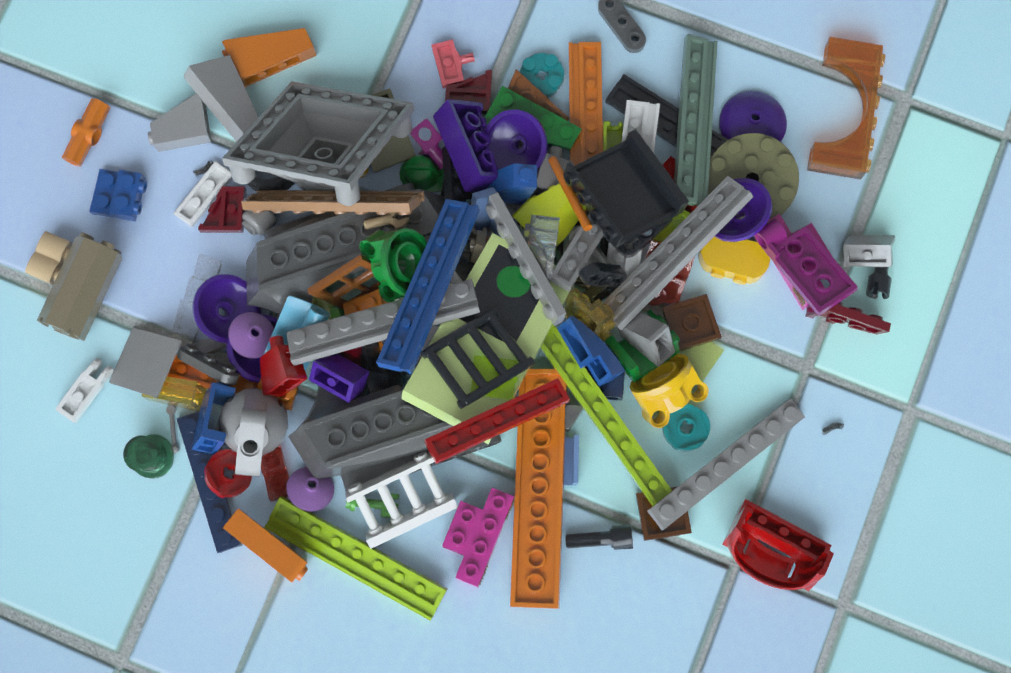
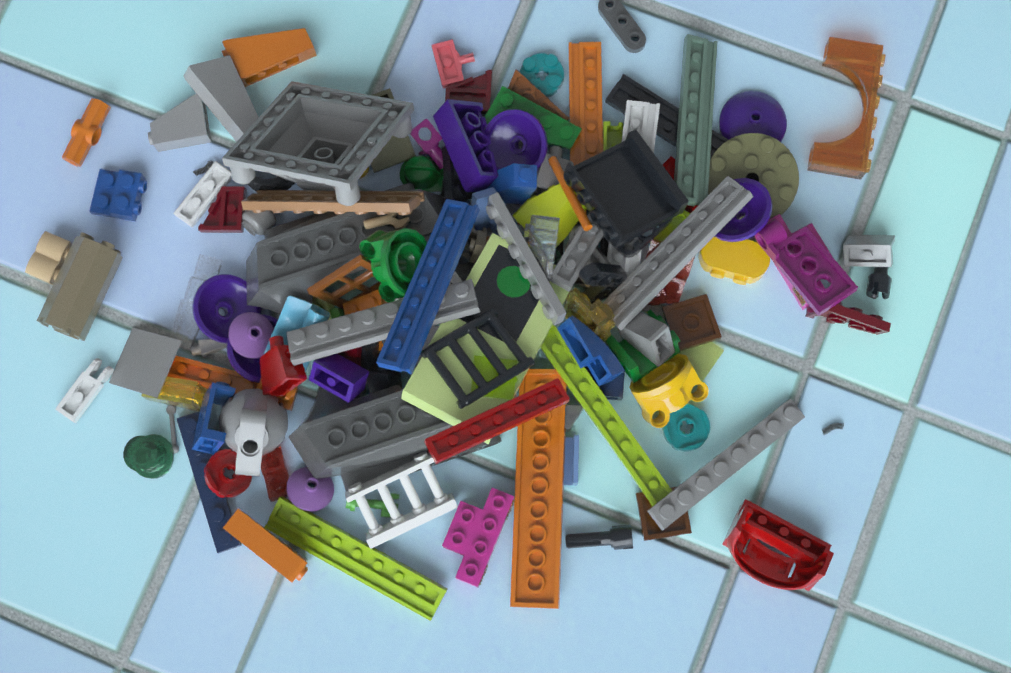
(208, 364): dark grey plate -> none

